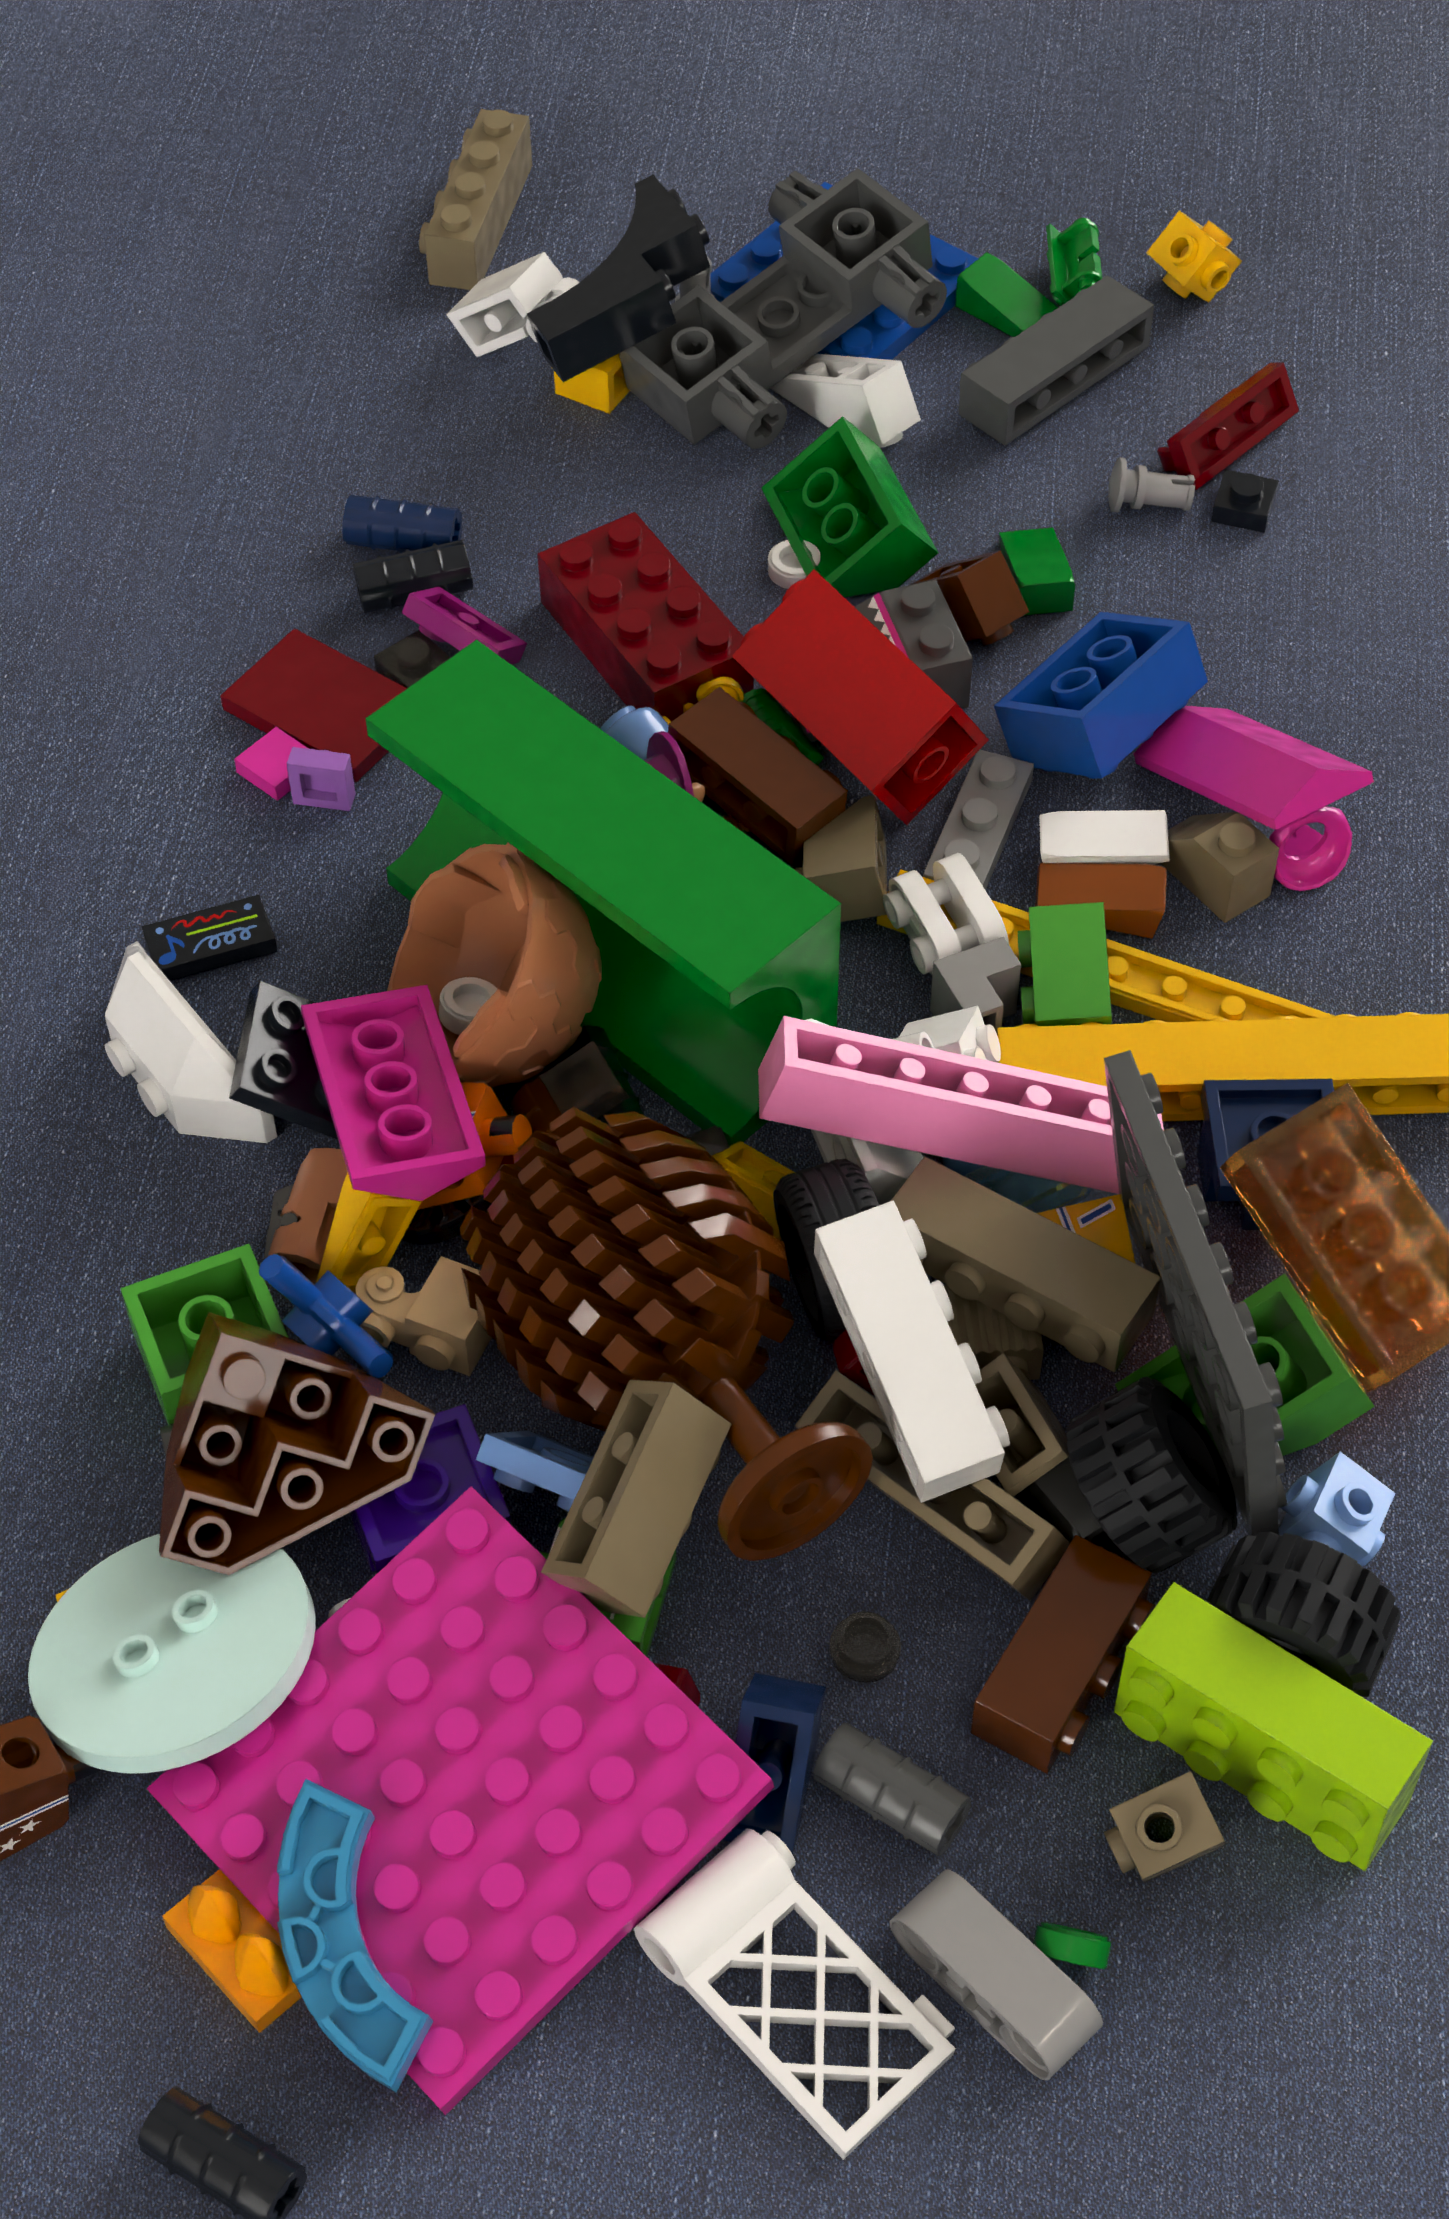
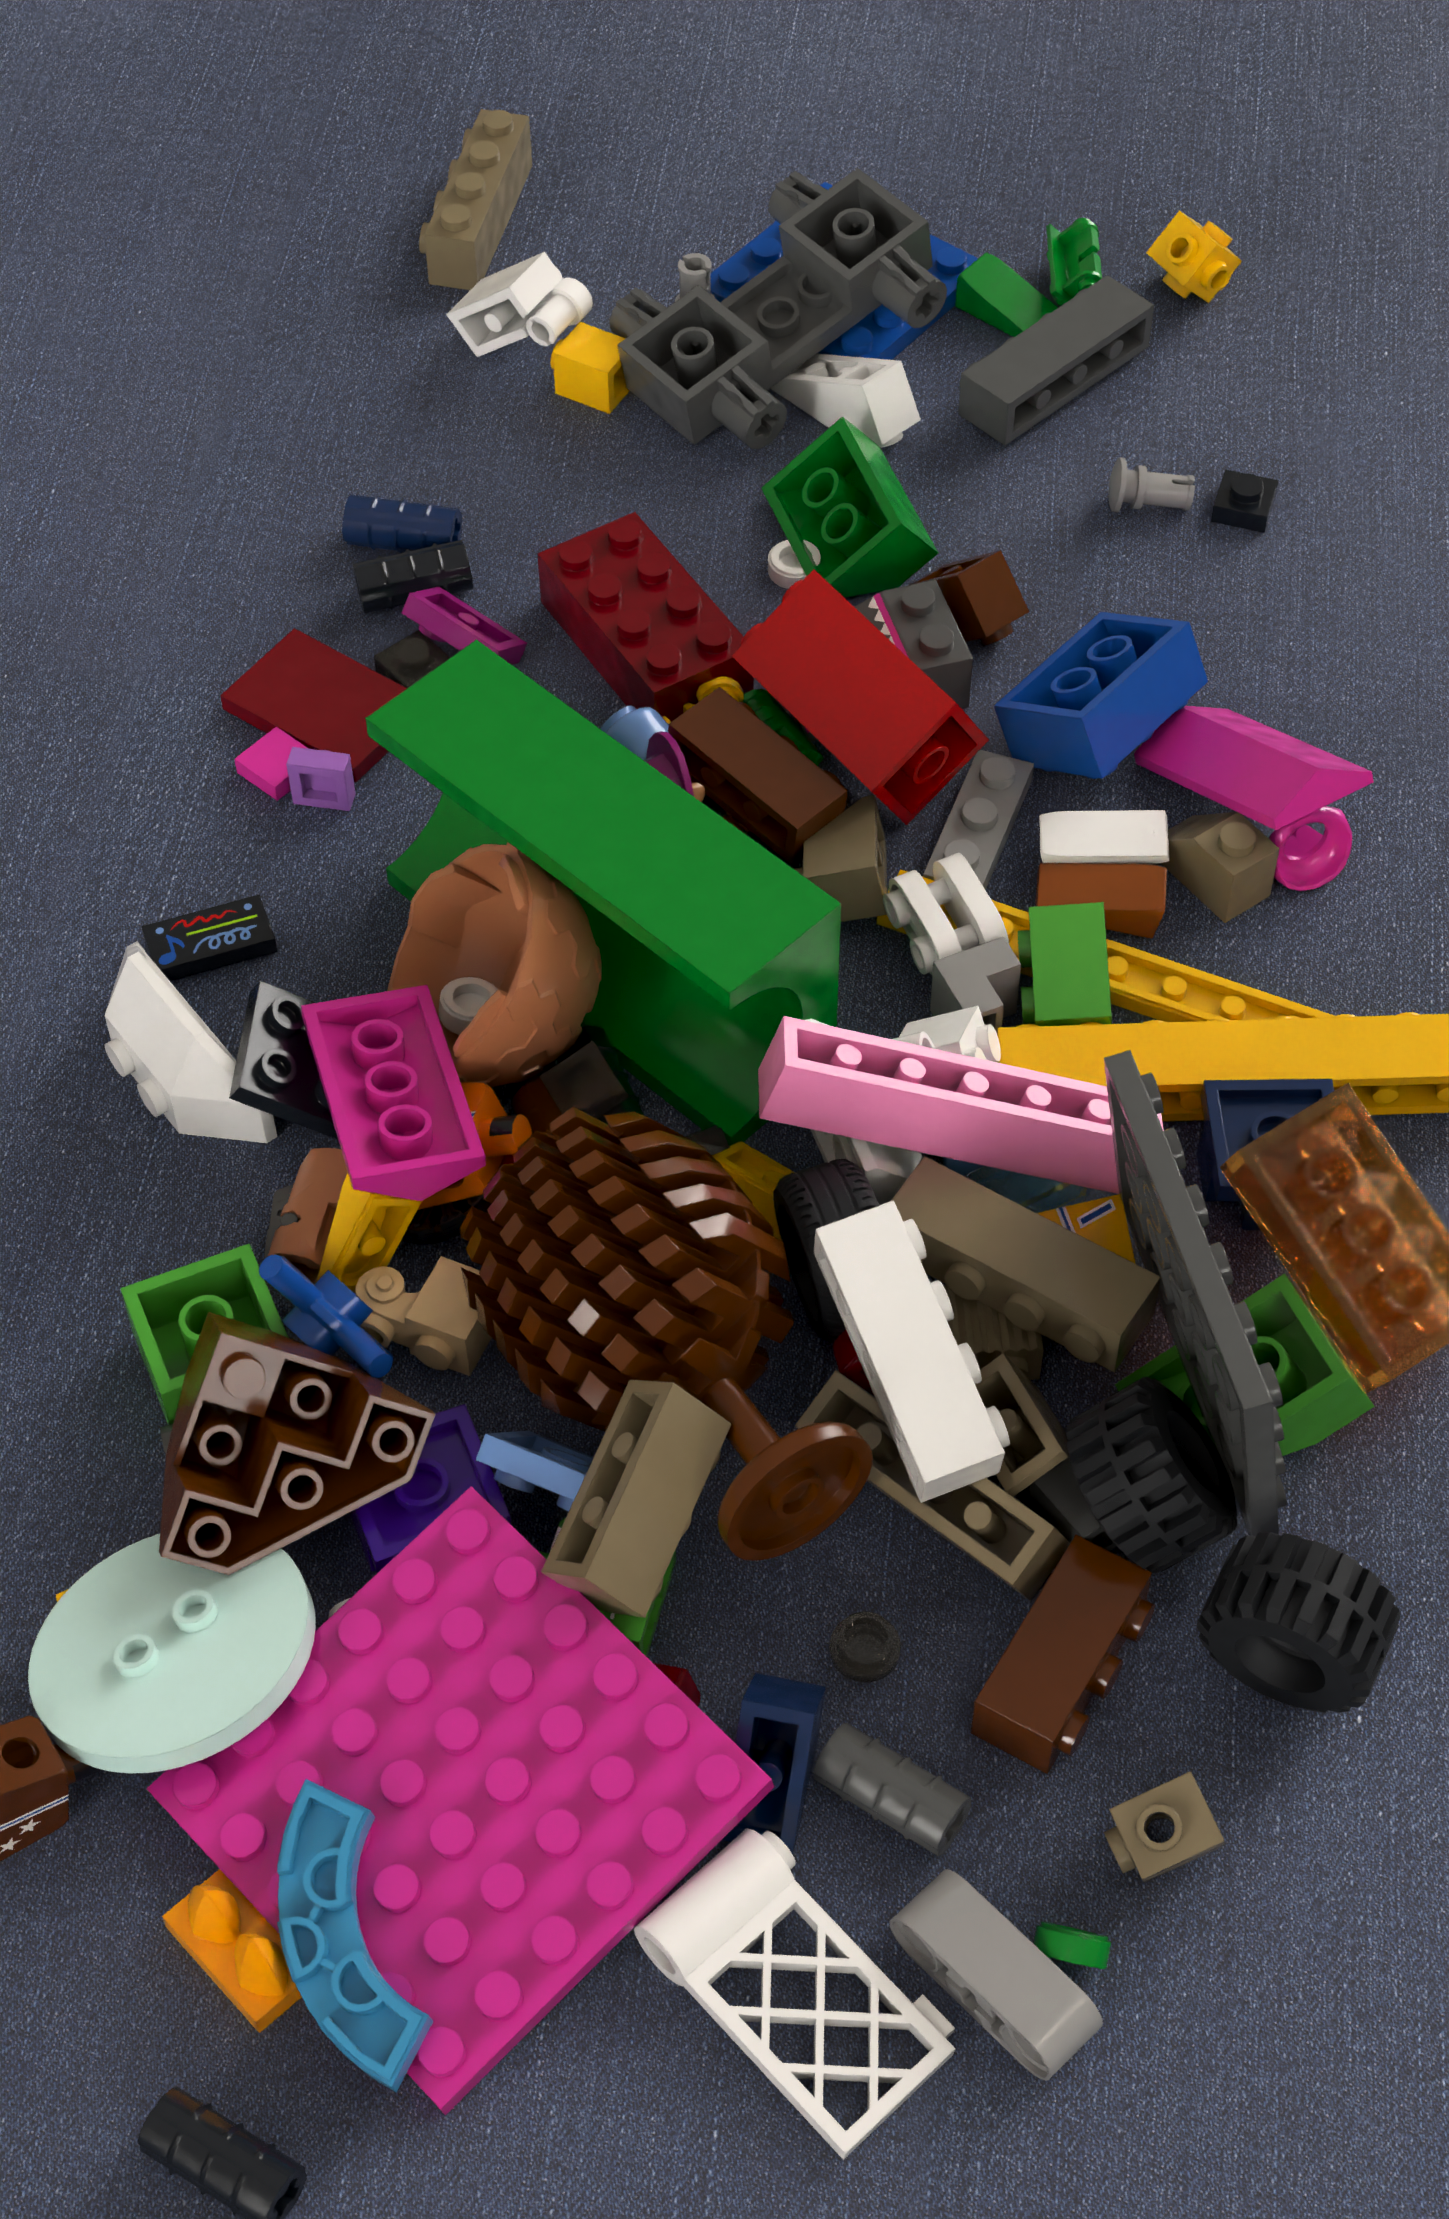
(629, 290): black arch -> none
(1039, 569): green slope -> none
(1231, 425): dark red plate -> none
(1269, 1727): lime brick -> none
(1322, 1511): light blue brick -> none

